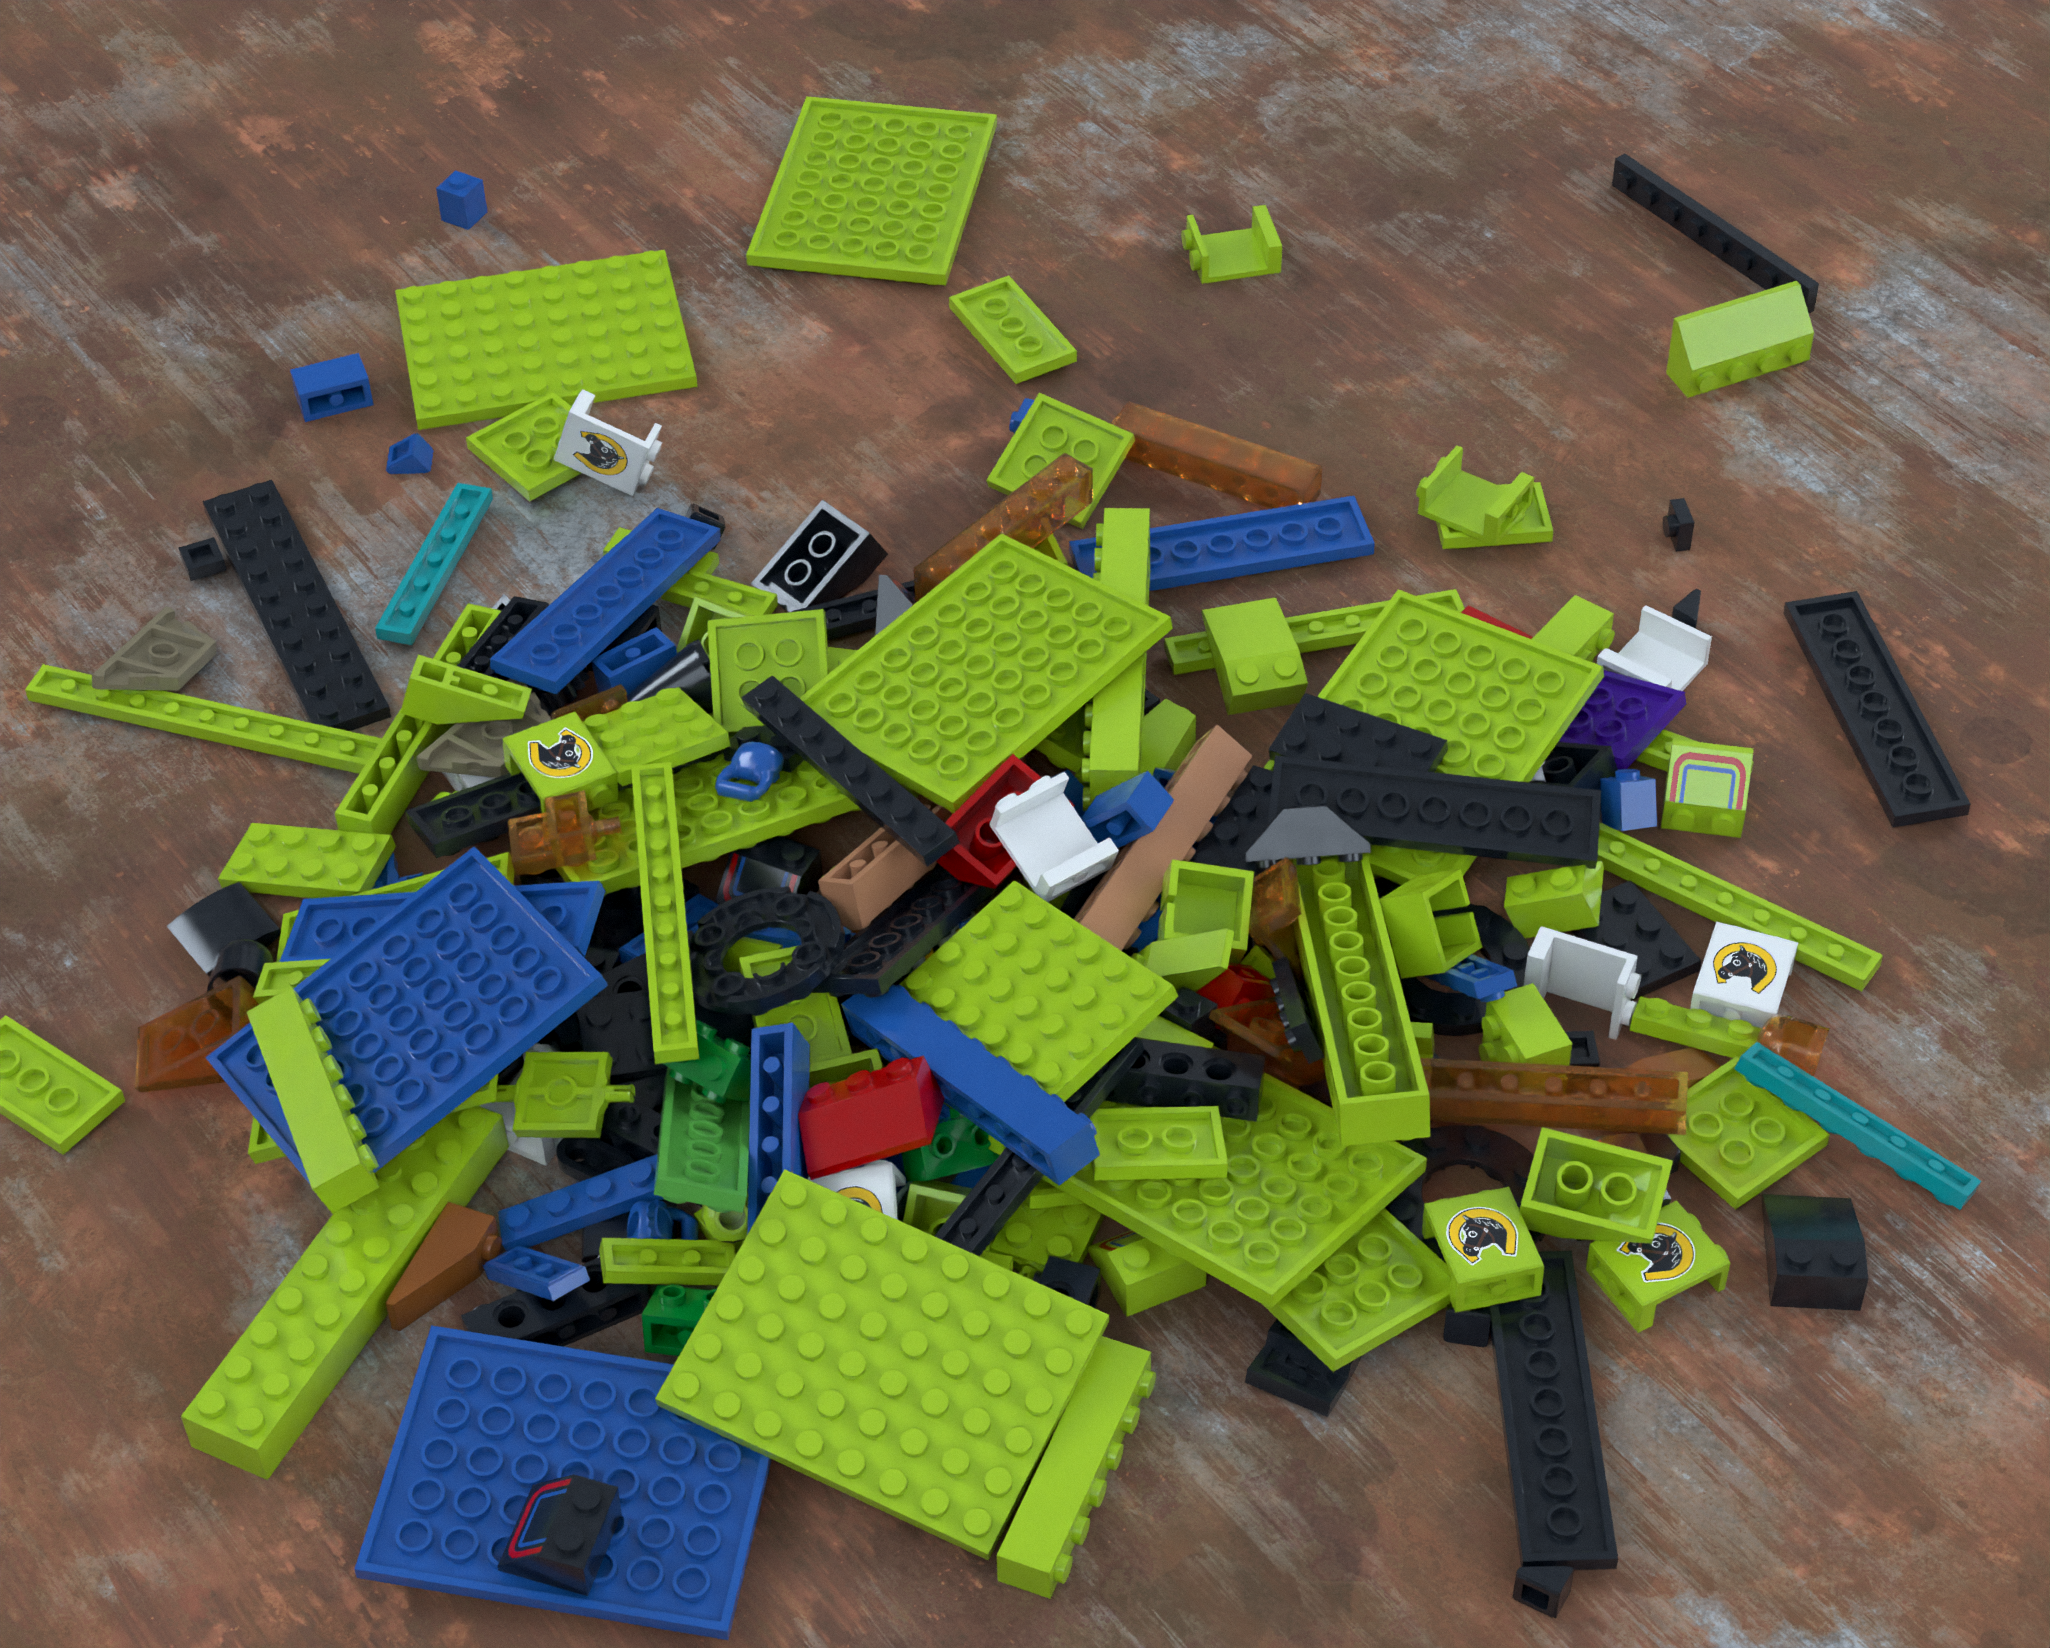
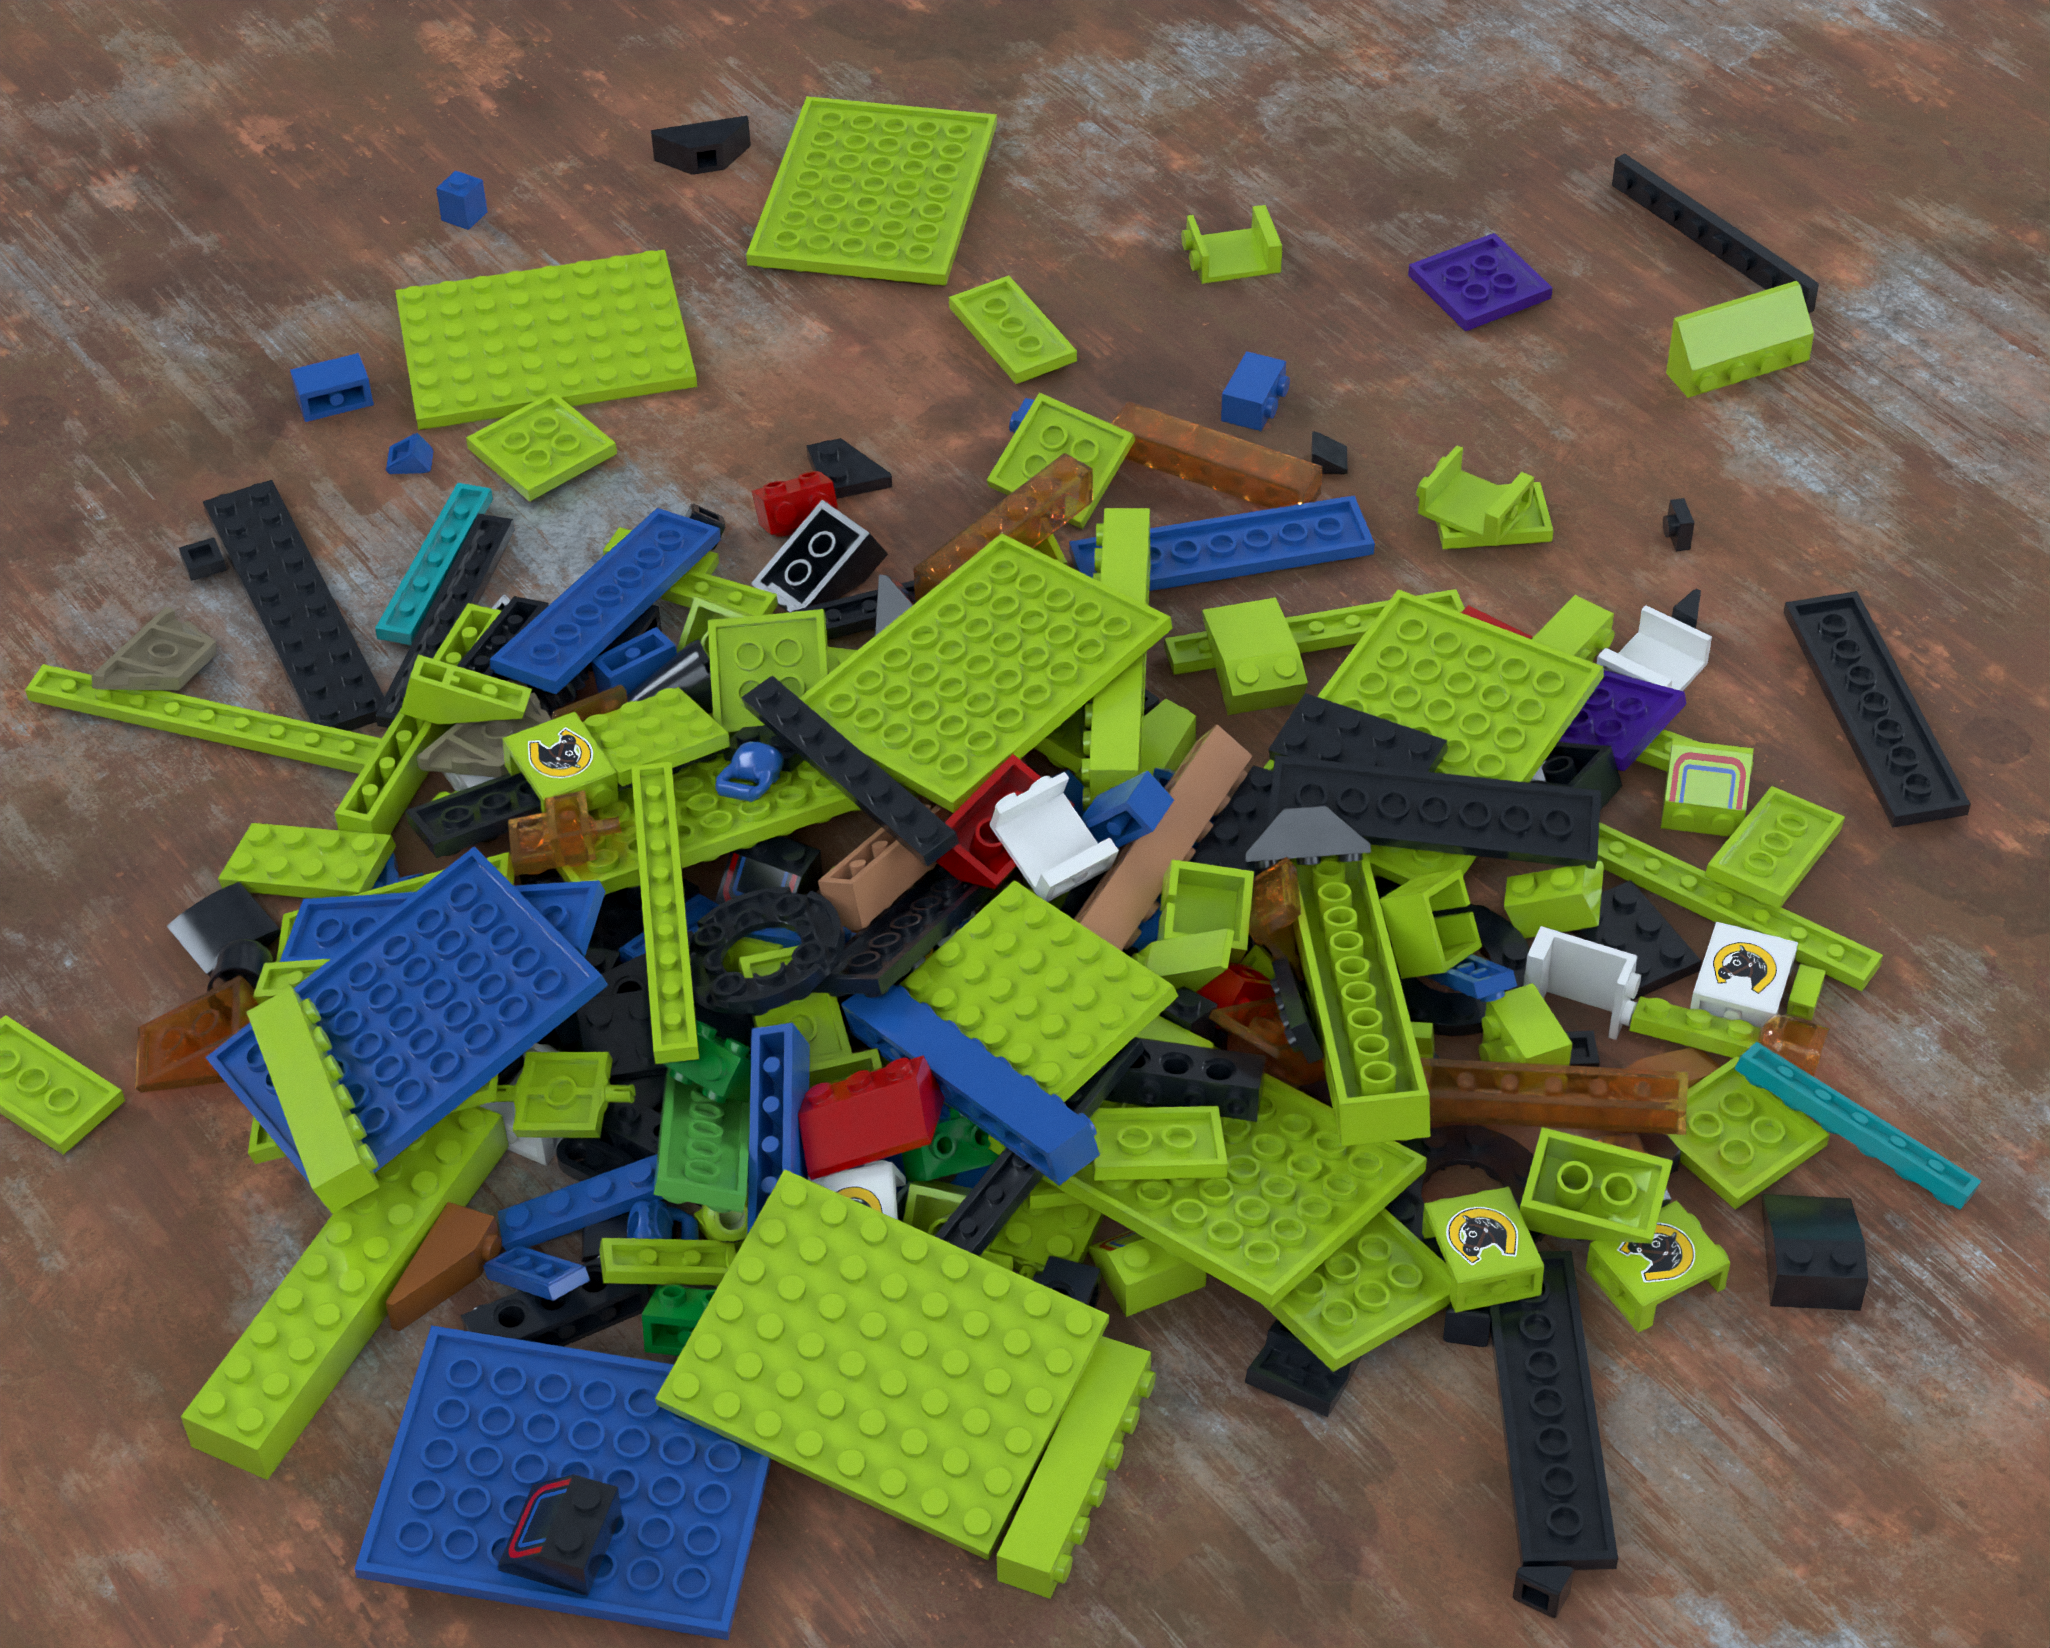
(462, 585): none -> black plate
(605, 450): white panel -> none
(702, 145): none -> black slope
(786, 504): none -> red brick
(847, 468): none -> black wing
(1254, 391): none -> blue brick
(1328, 454): none -> black slope
(1480, 281): none -> dark purple plate
(1628, 800): brick -> none
(1774, 847): none -> lime plate
(1805, 992): none -> lime piece

